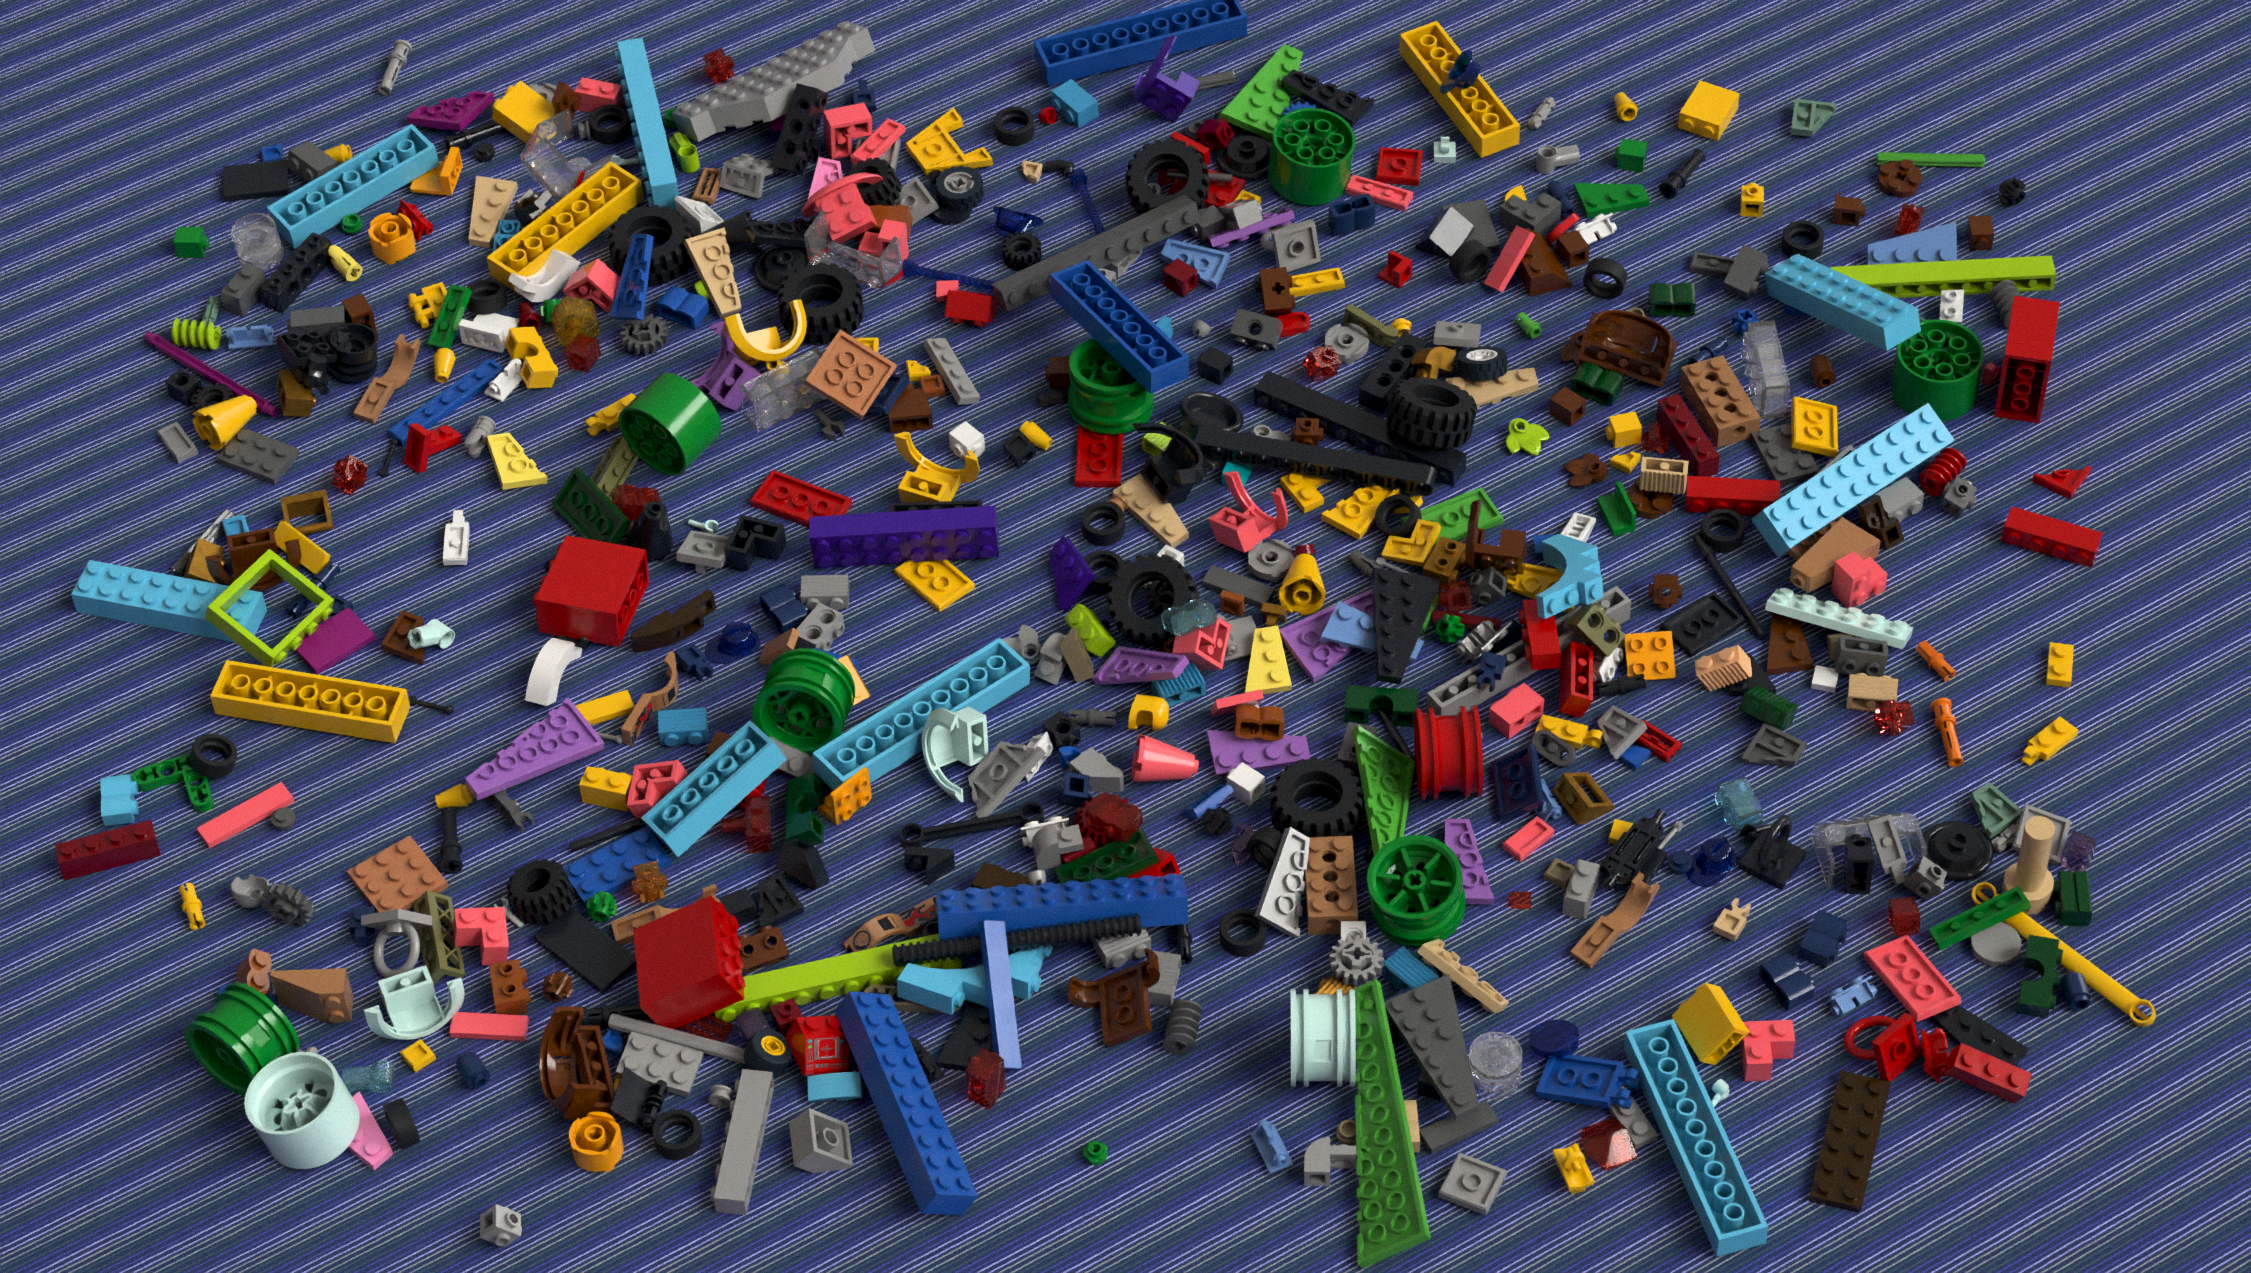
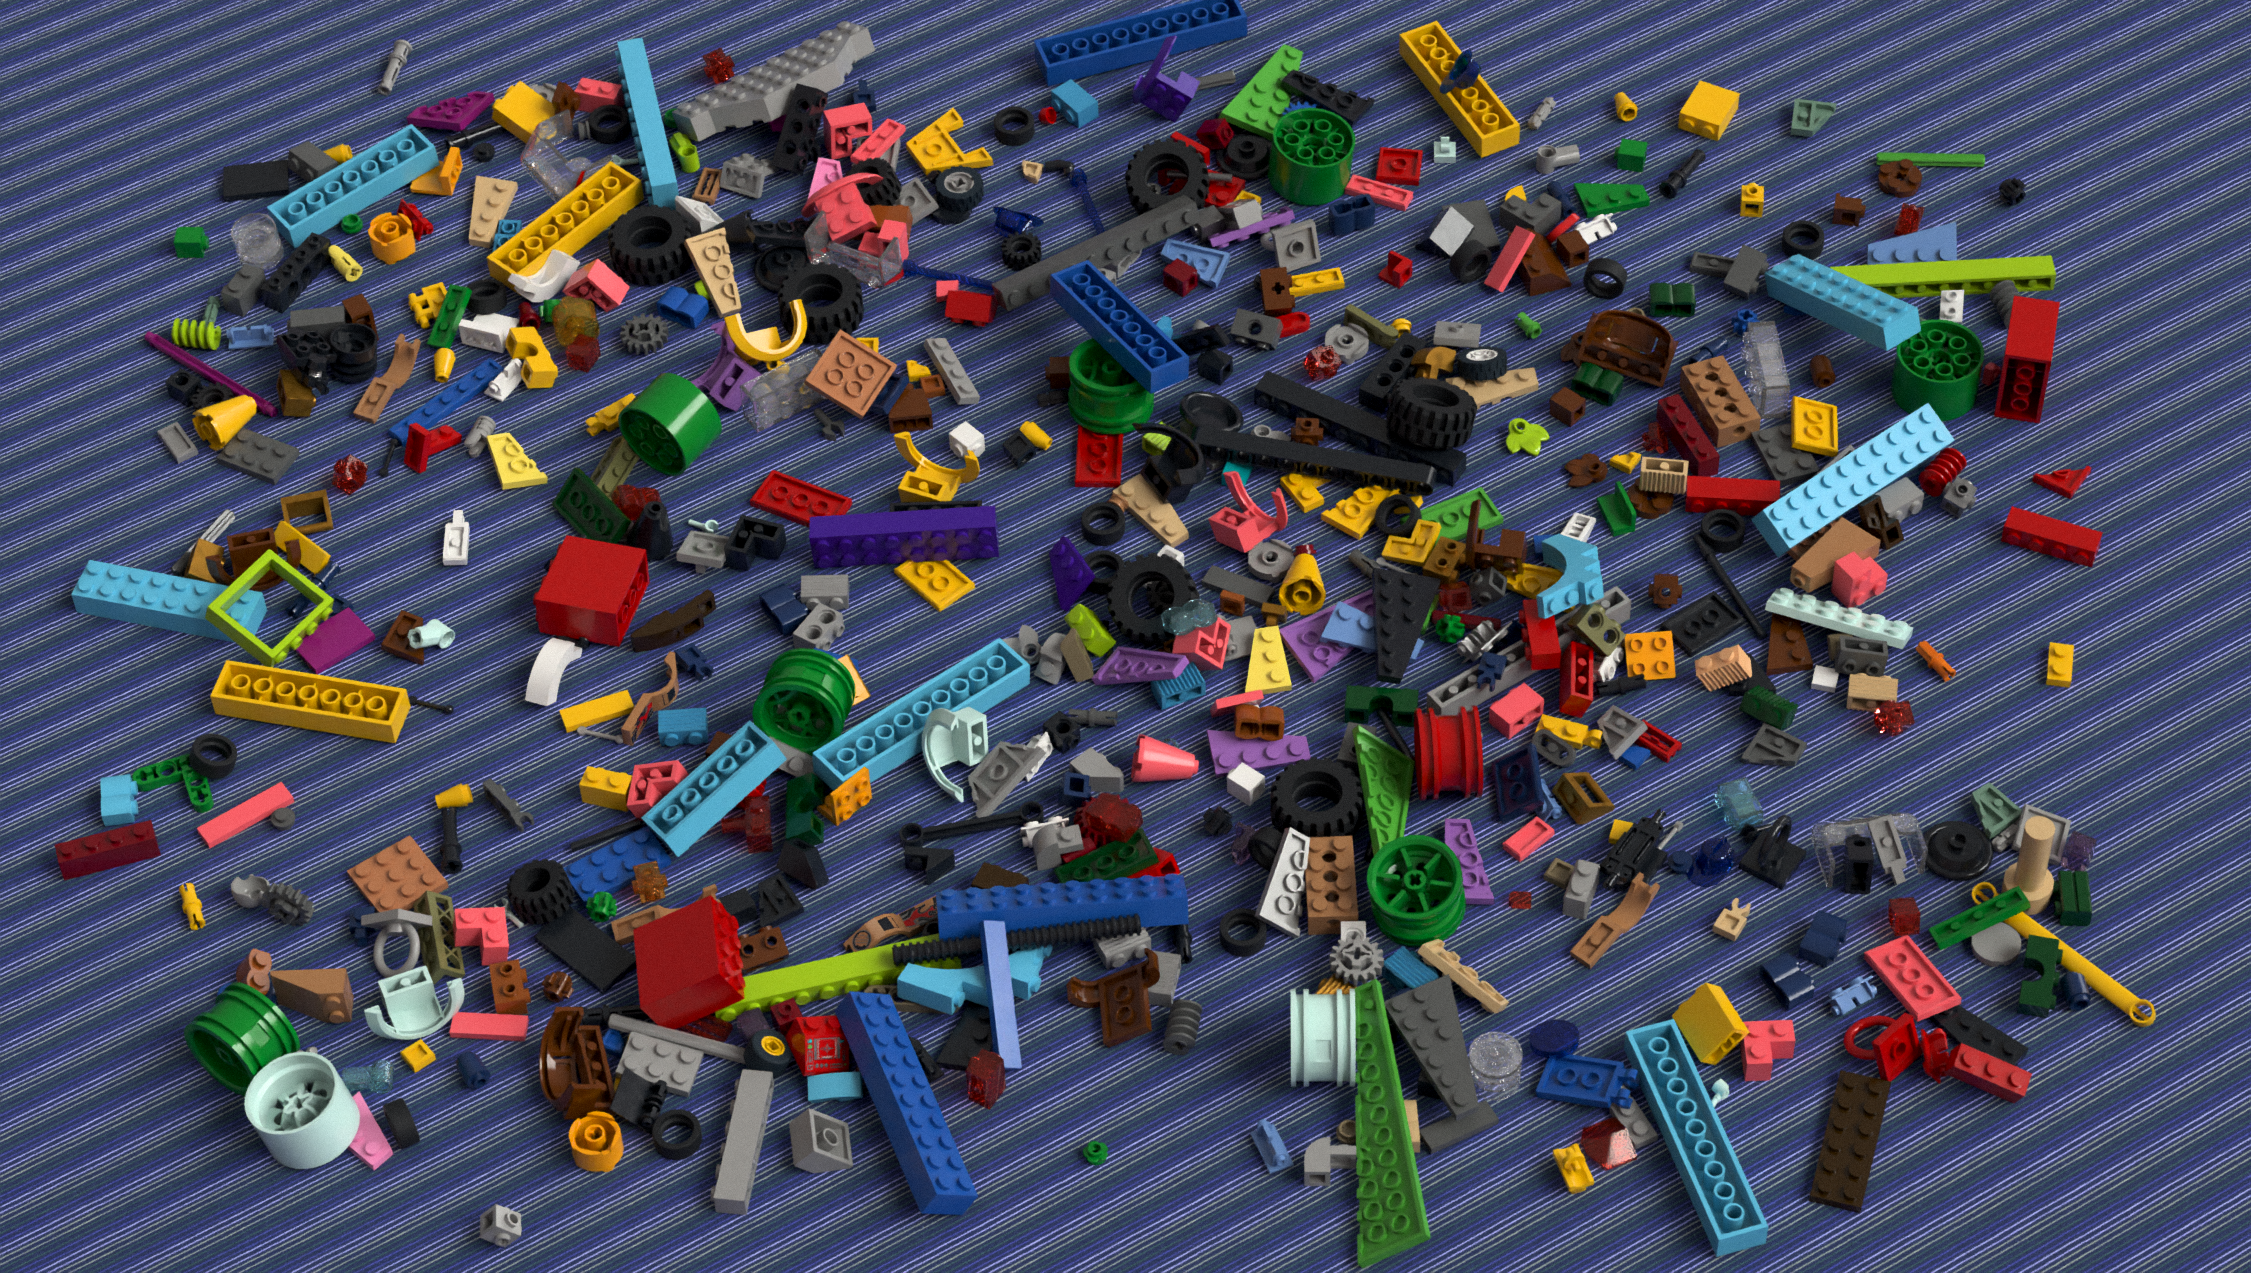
(235, 525): dark azure tile -> none
(272, 153): blue tile -> none
(531, 206): dark brown brick -> none
(541, 748): medium lavender wing -> none
(632, 287): blue wing -> none
(721, 1096): light grey bush -> none
(733, 643): clear blue piece -> none
(778, 646): medium nougat tile -> none
(1036, 877): light grey hinge -> none
(1067, 754): blue tile -> none
(1148, 711): yellow helmet -> none
(1192, 129): dark grey plate -> none
(1201, 340): none -> black tile
(1210, 800): blue plate -> none
(1472, 1183): light grey plate -> none
(1624, 430): yellow brick -> none
(1925, 878): dark grey brick -> none
(1945, 723): orange pin -> none
(1980, 232): reddish brown brick -> none
(2049, 741): yellow plate -> none

